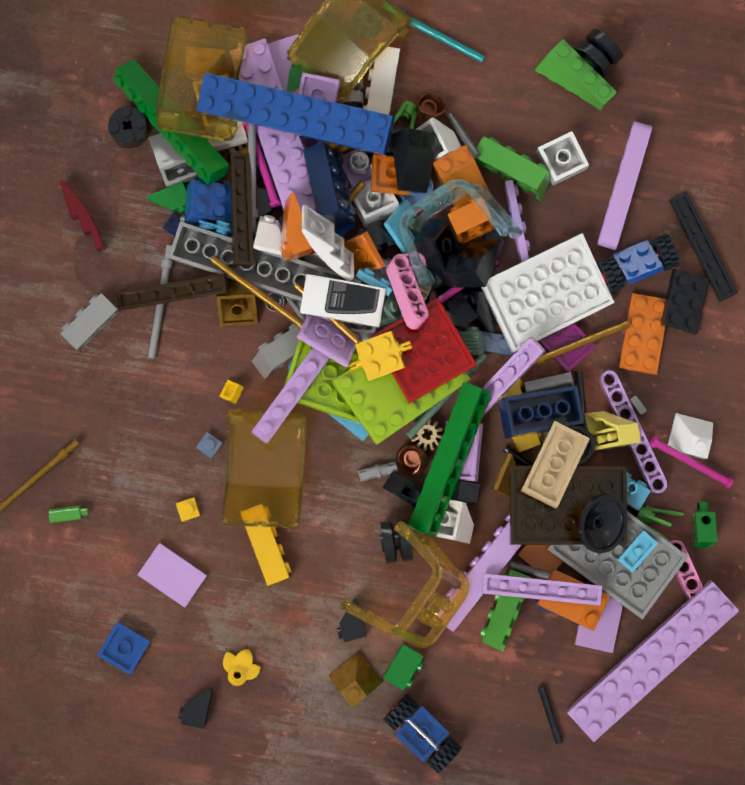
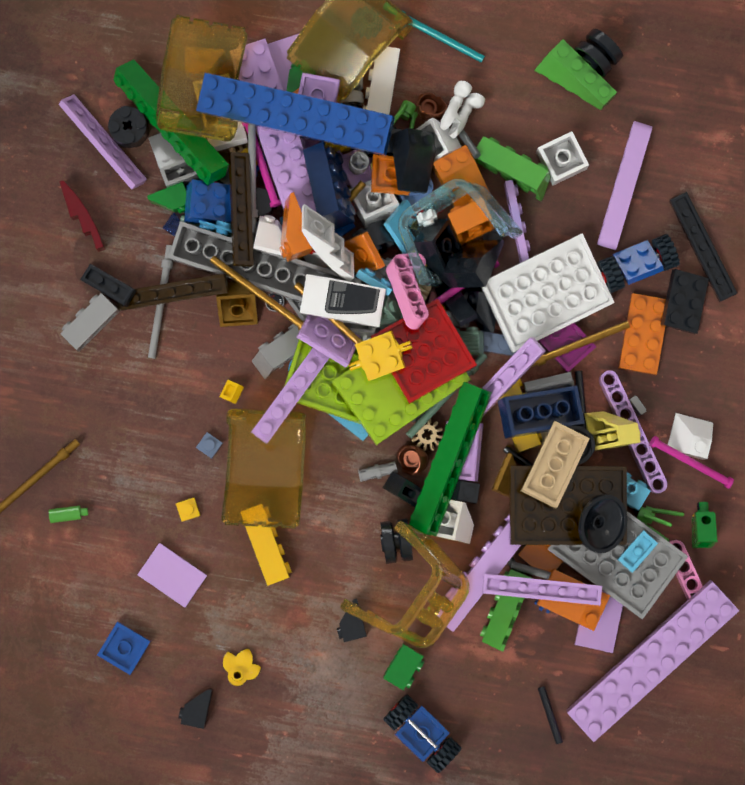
(102, 141): none -> lavender plate
(108, 285): none -> black tile
(355, 679): pearl gold slope -> none
(426, 218): none -> white plate
(459, 119): none -> white piece

